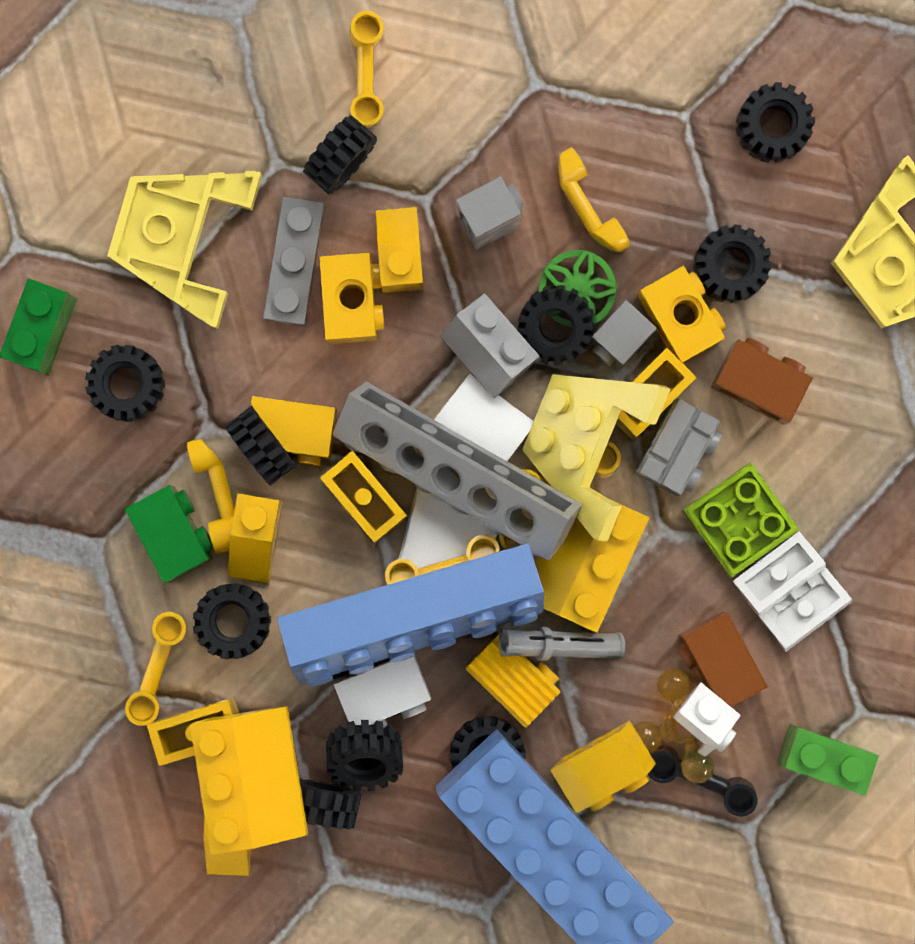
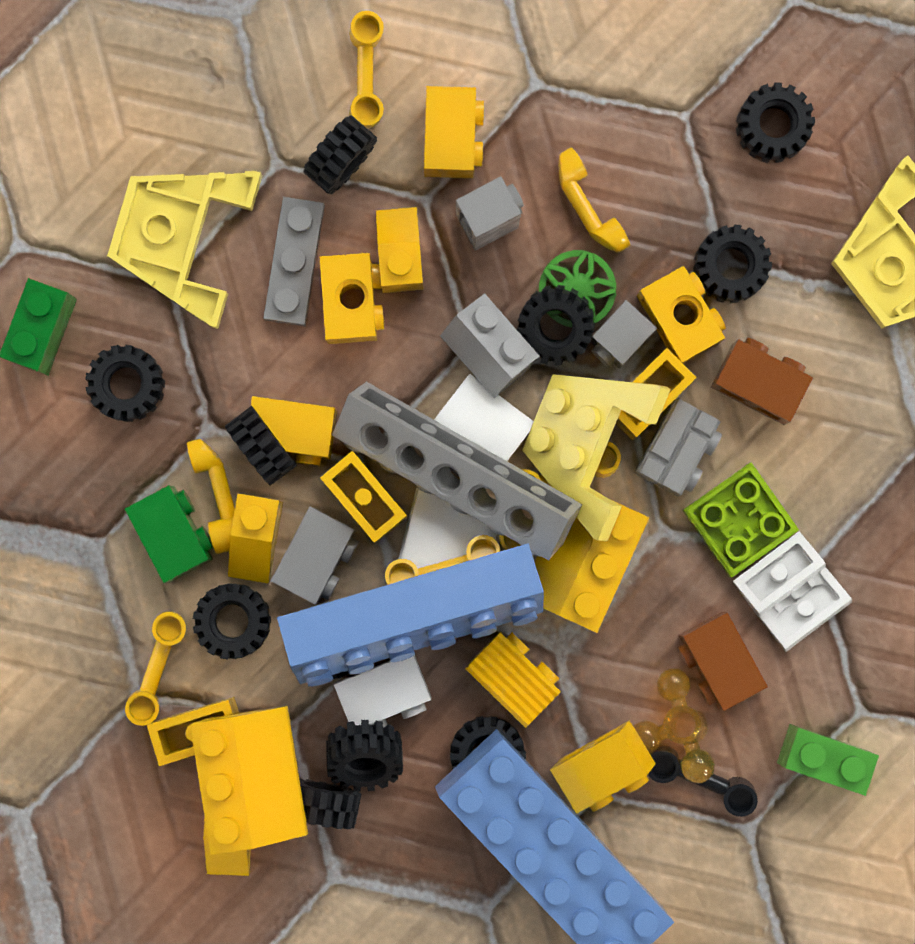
(314, 556): none -> light grey brick
(450, 132): none -> yellow brick
(547, 643): light grey pin -> none
(708, 719): white bracket -> none

